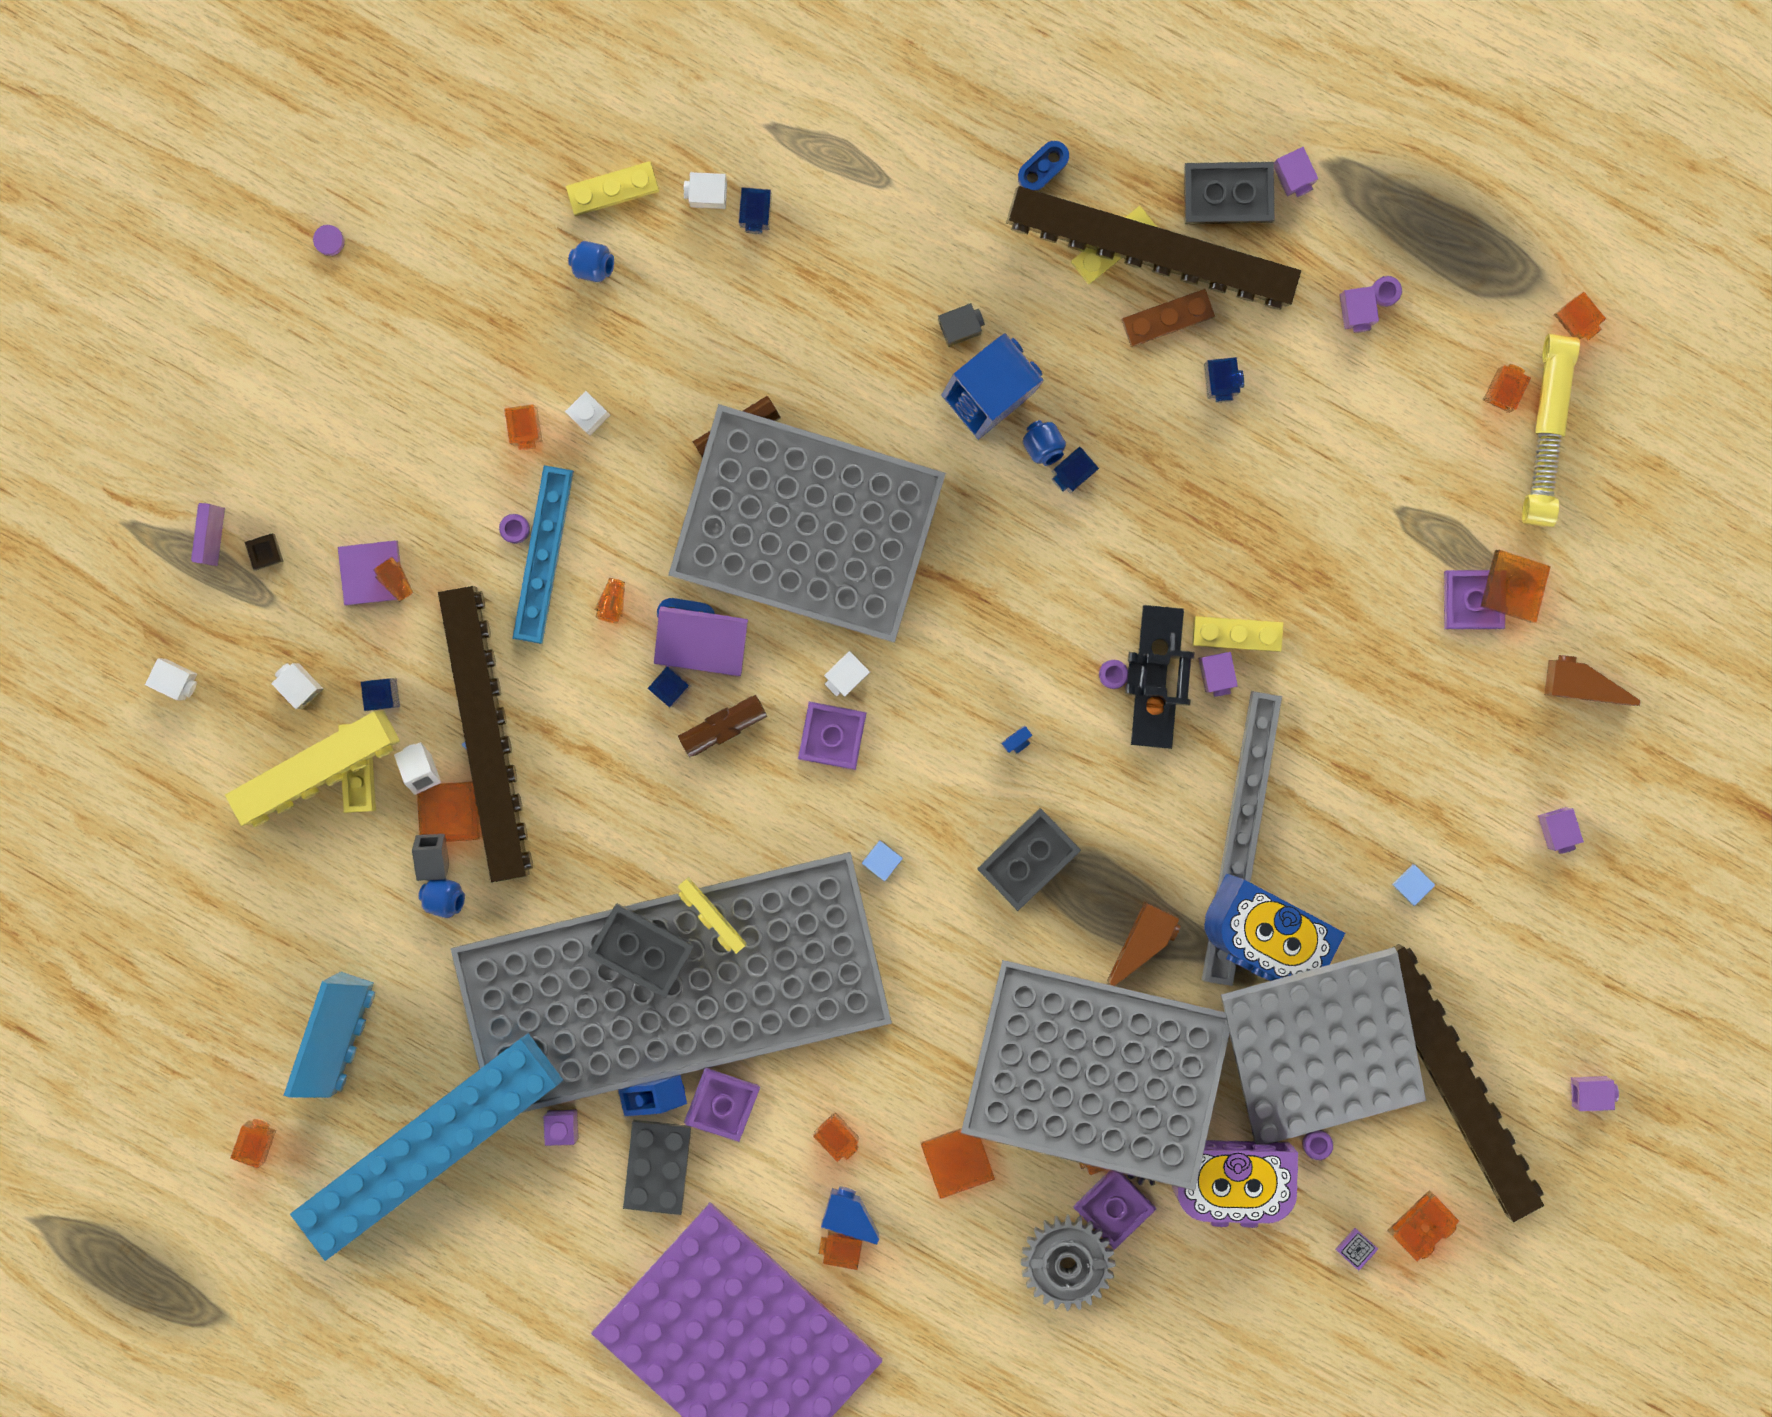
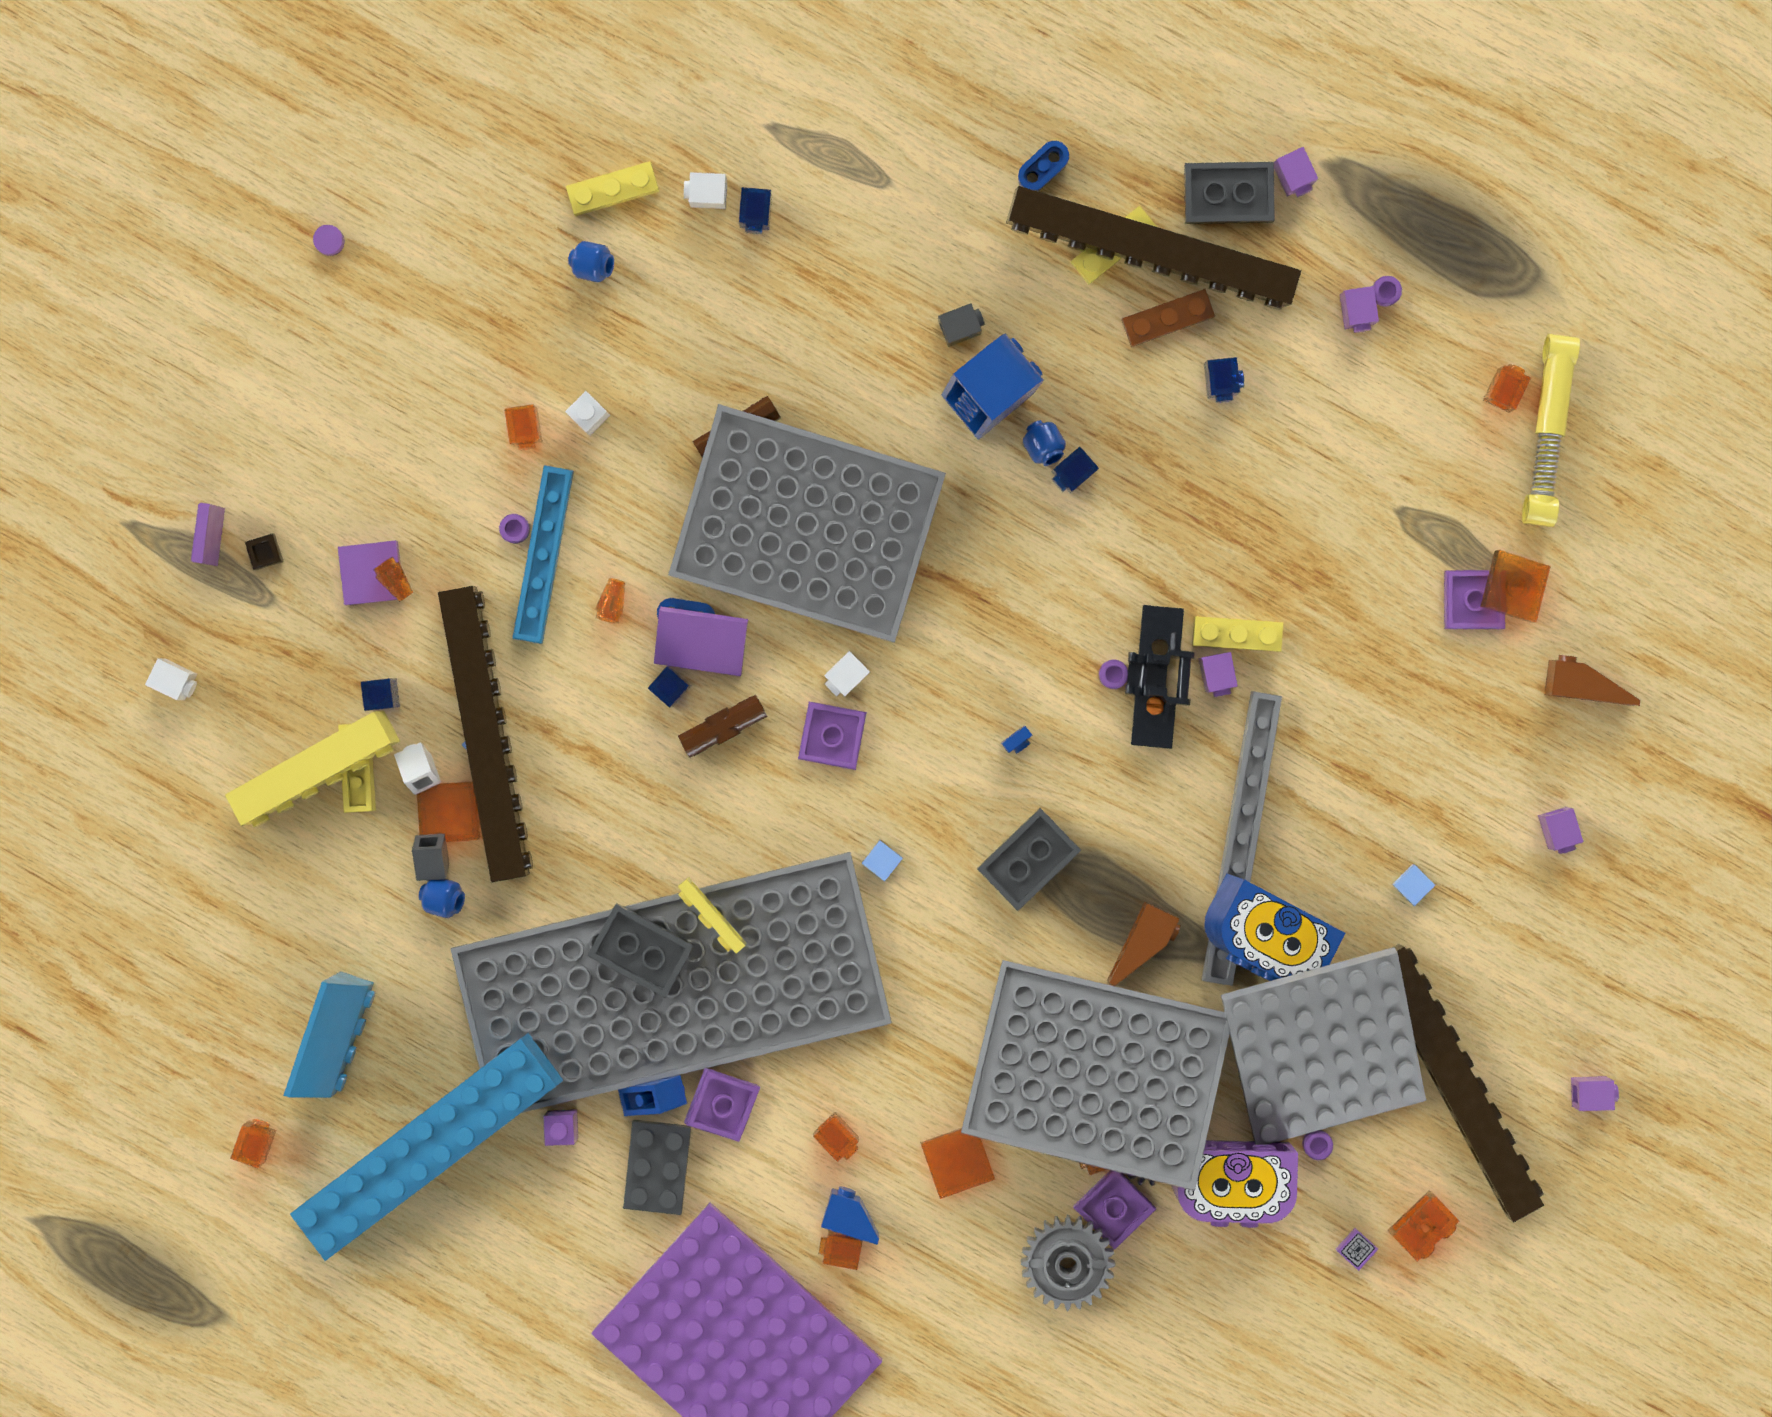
(296, 685): white brick -> none
(1580, 317): clear orange brick -> none

